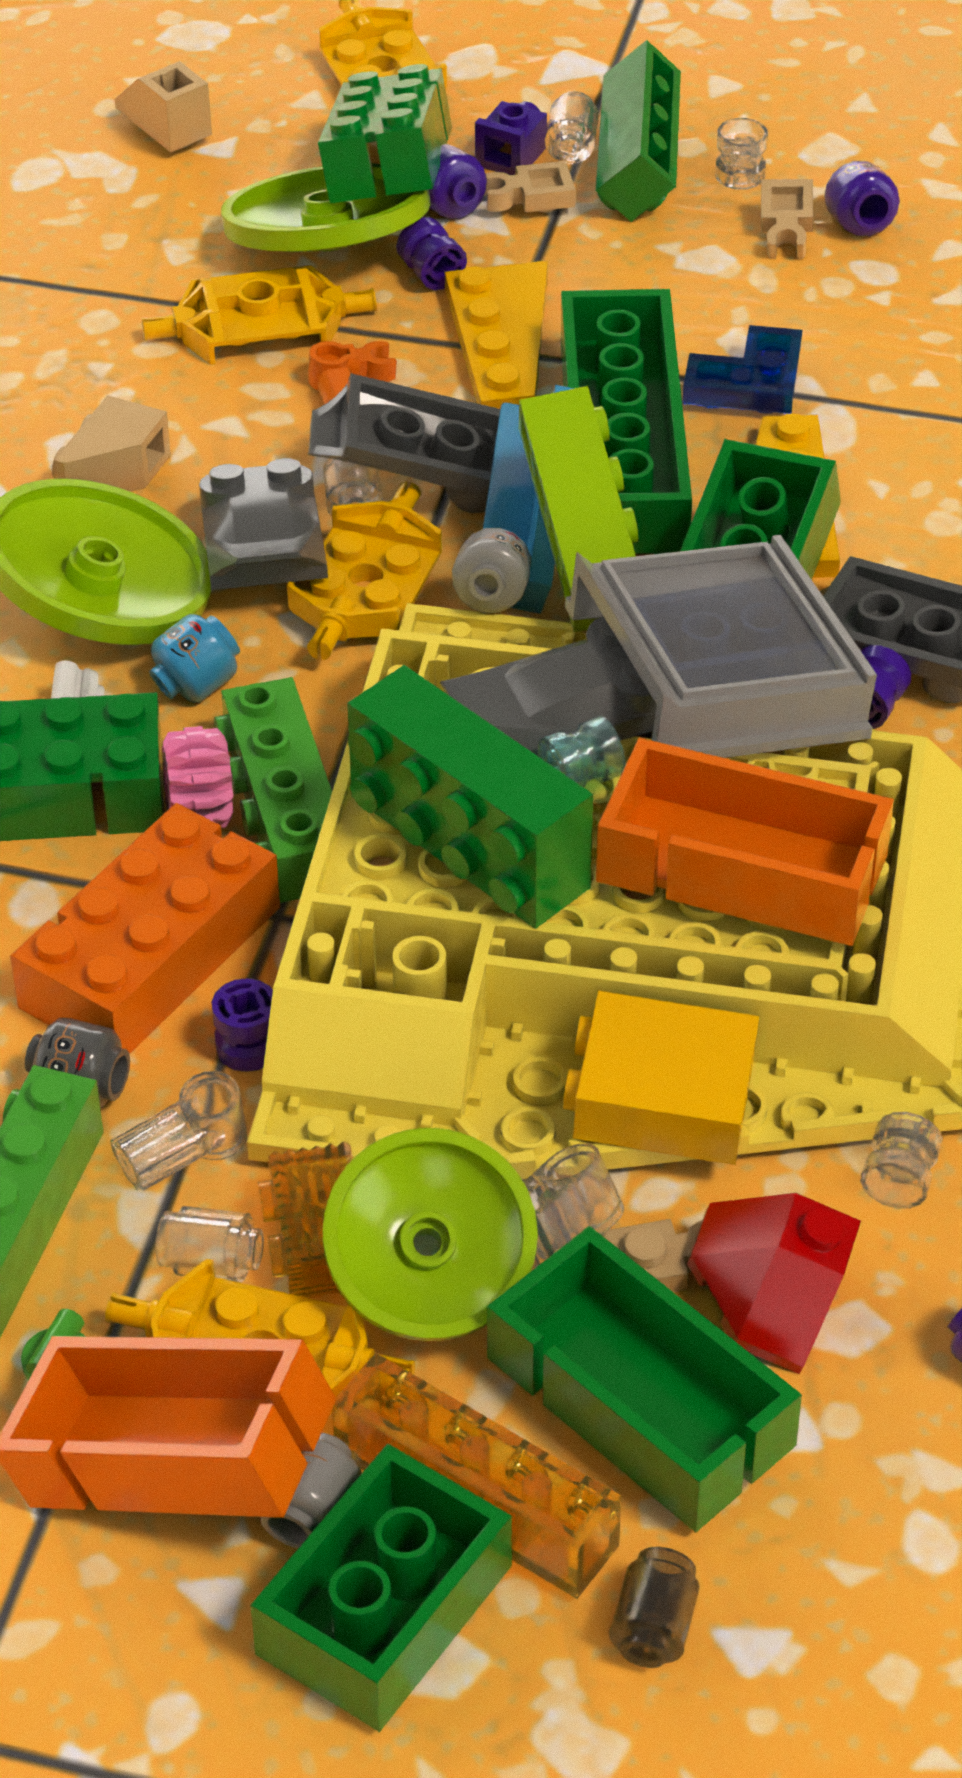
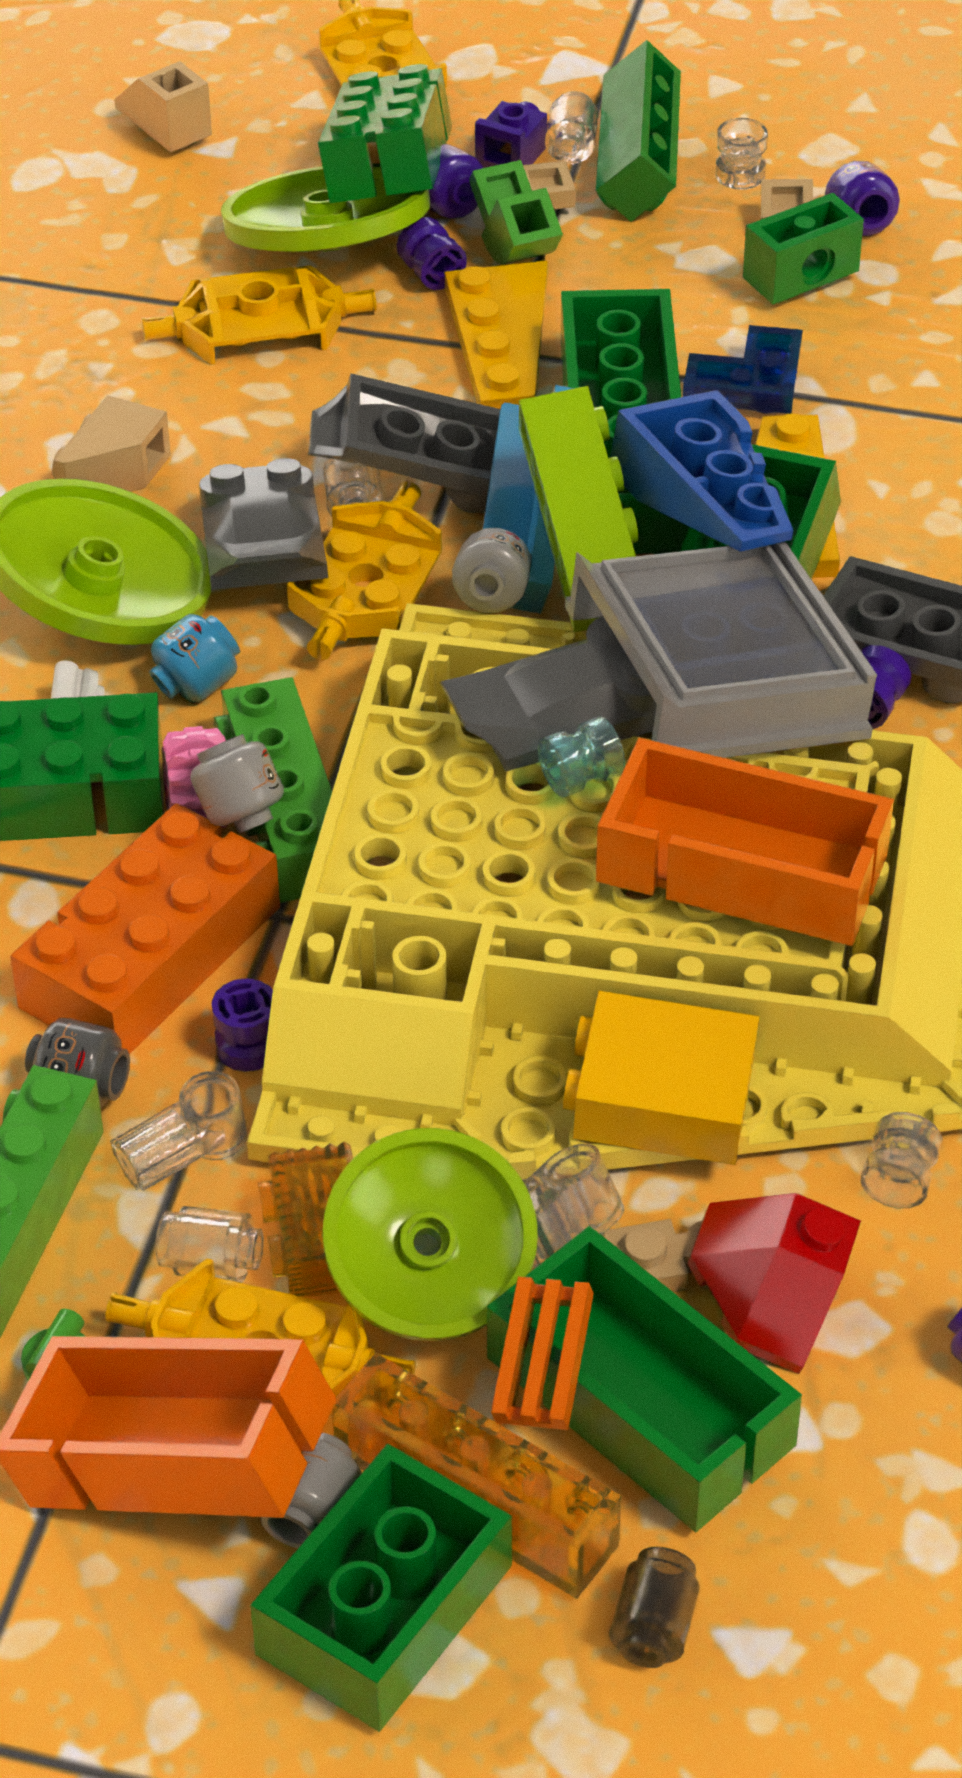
(237, 783): none -> light grey head
(333, 362): orange bar -> none
(470, 796): green brick -> none
(515, 218): none -> bright green brick
(551, 1297): none -> orange tile
(700, 468): none -> blue wedge
(802, 248): none -> green brick

